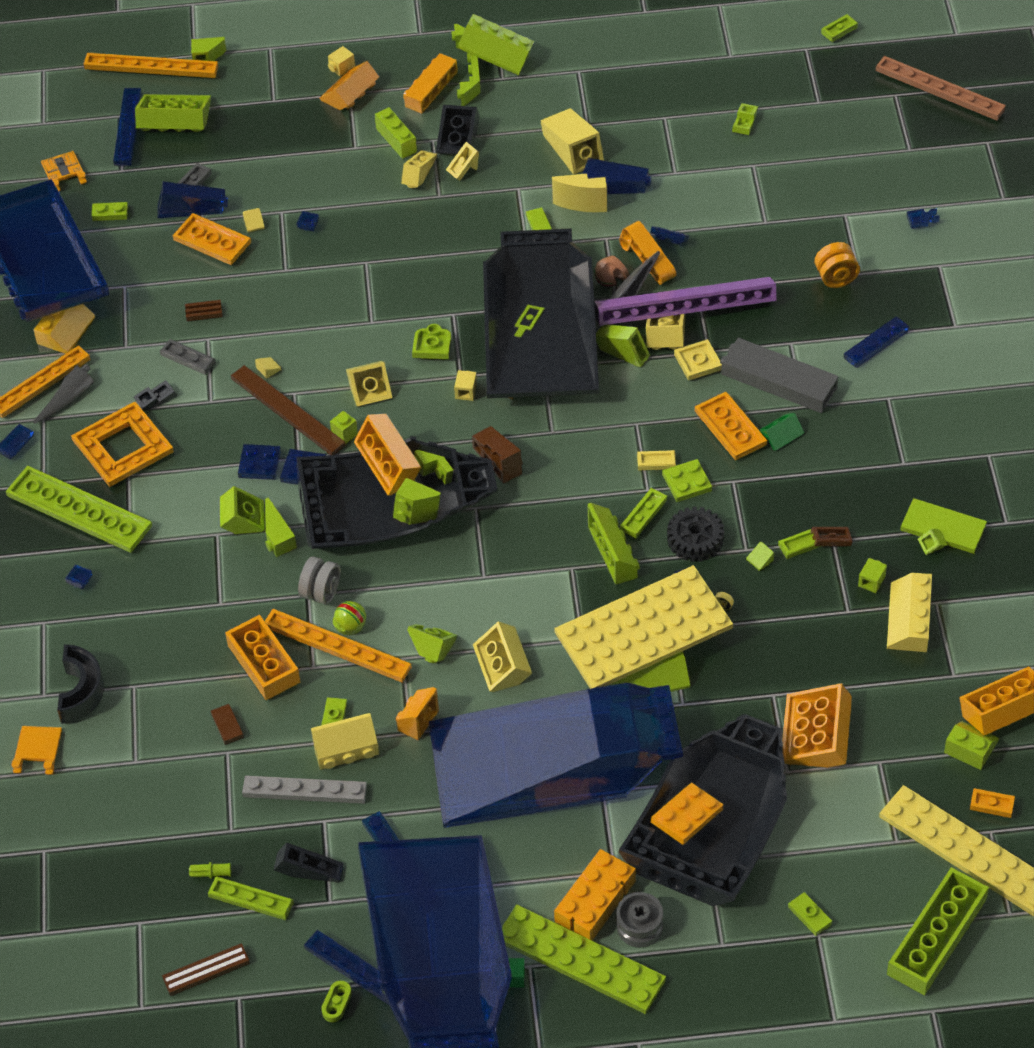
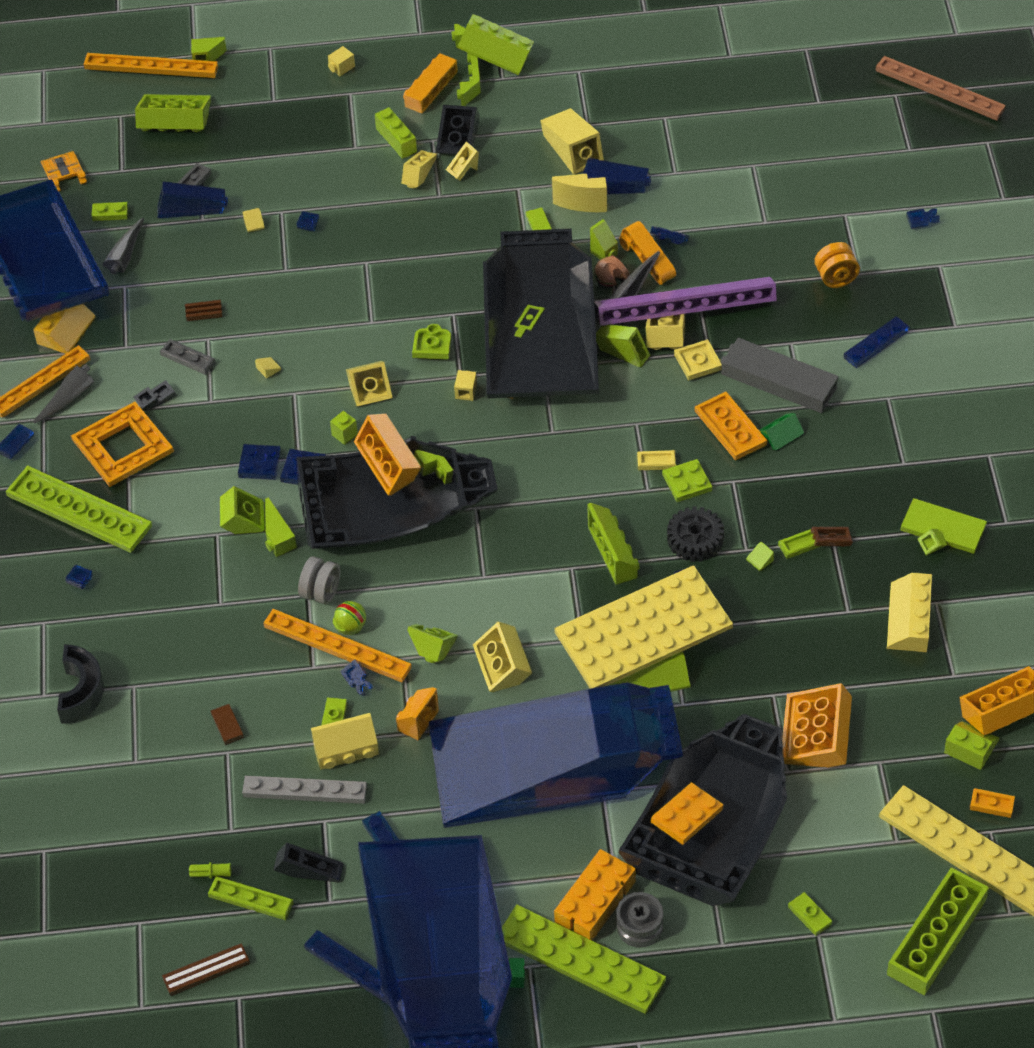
(37, 745): light orange flag -> none
(120, 255): none -> dark grey piece
(127, 127): clear blue plate -> none
(211, 239): light orange plate -> none
(262, 657): light orange brick -> none
(288, 410): reddish brown tile -> none
(336, 1003): lime plate -> none
(351, 86): light orange slope -> none
(355, 676): none -> clear blue plate
(416, 503): lime slope -> none
(503, 454): reddish brown wedge -> none
(602, 241): none -> lime slope
(643, 513): lime plate -> none
(725, 600): light yellow tile -> none
(745, 119): lime slope -> none
(839, 28): lime plate -> none
(872, 575): lime brick -> none

